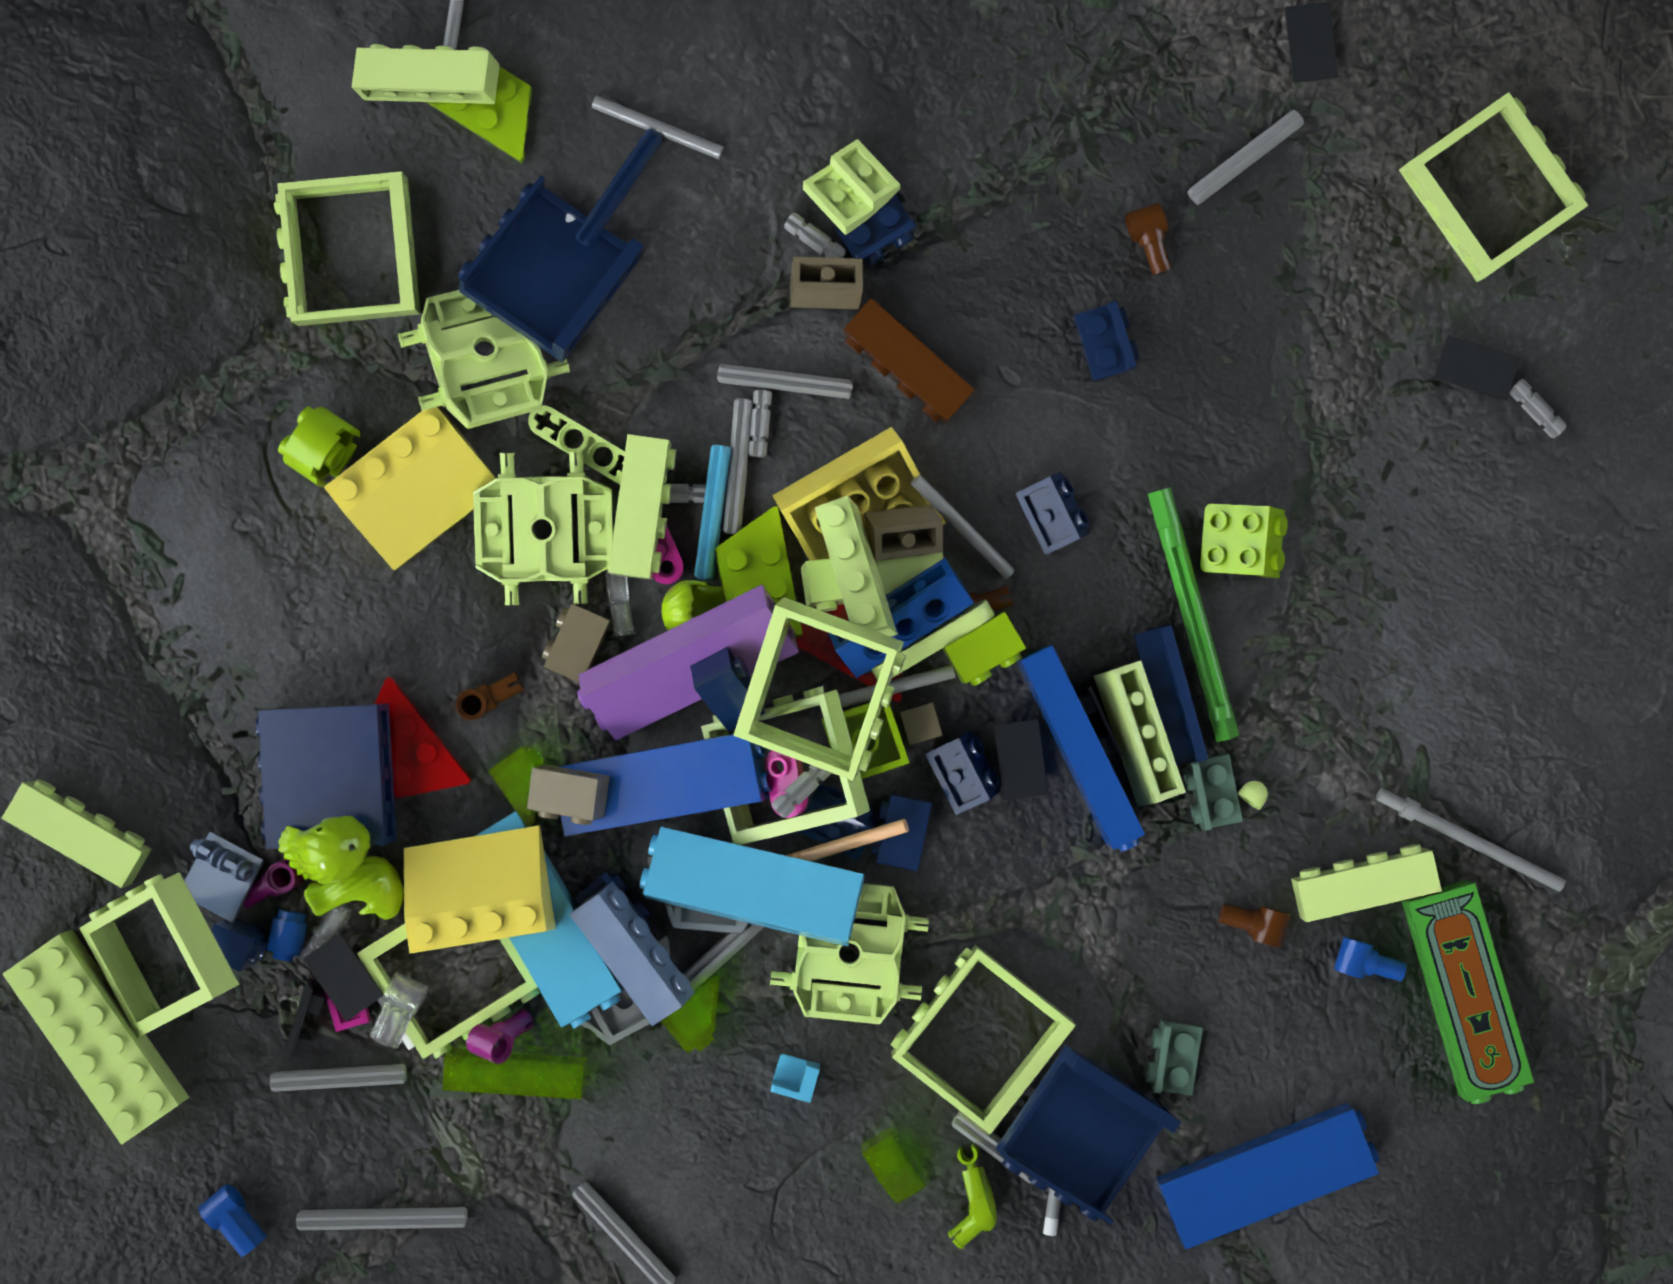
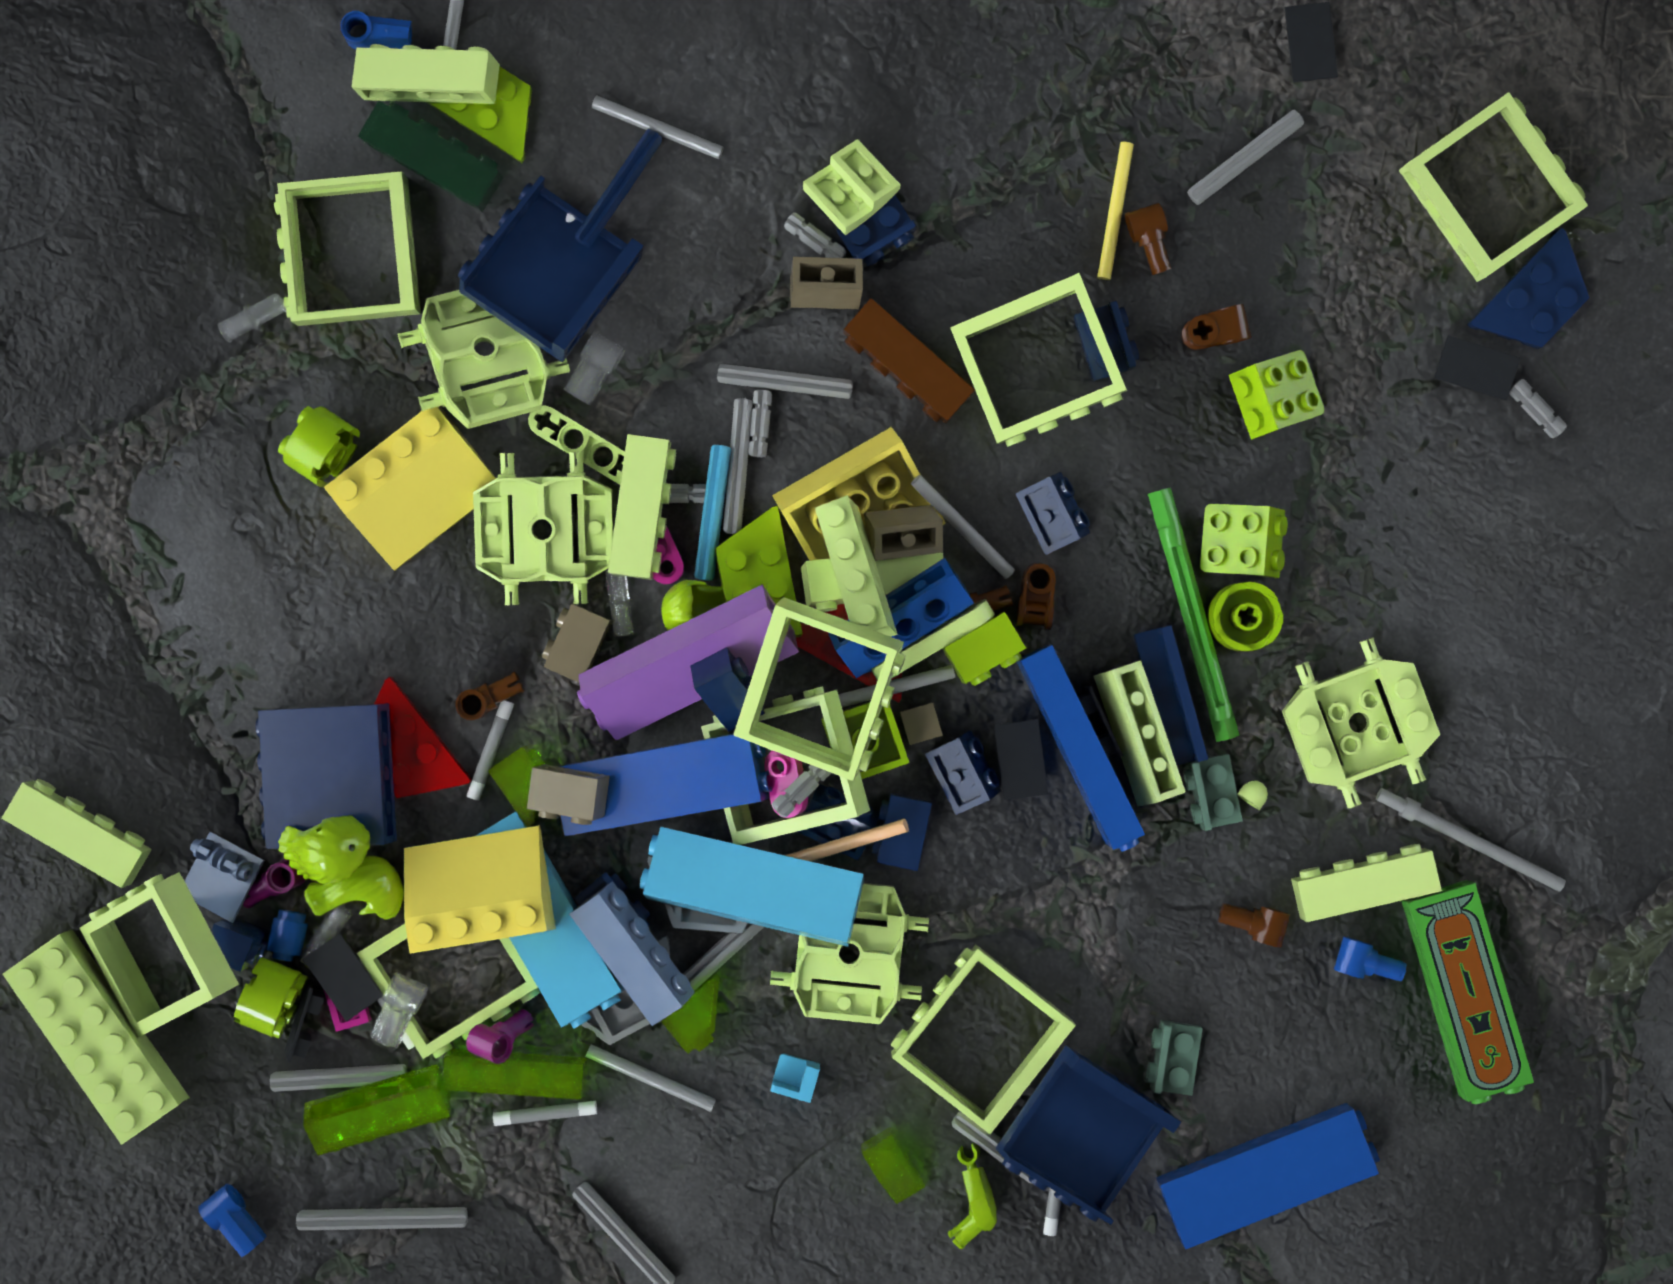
(252, 317): none -> clear axle
(270, 998): none -> lime brick
(376, 1110): none -> clear neon green brick
(381, 31): none -> blue piece
(430, 155): none -> clear green brick
(490, 750): none -> light grey bar
(544, 1113): none -> light grey bar
(597, 361): none -> clear piece
(650, 1078): none -> light grey bar
(1019, 307): none -> yellowish green window
(1036, 599): none -> reddish brown piece
(1115, 210): none -> light yellow bar
(1221, 327): none -> reddish brown piece
(1262, 608): none -> lime brick
(1276, 393): none -> lime bracket
(1374, 746): none -> yellowish green piece
(1537, 296): none -> dark blue wing

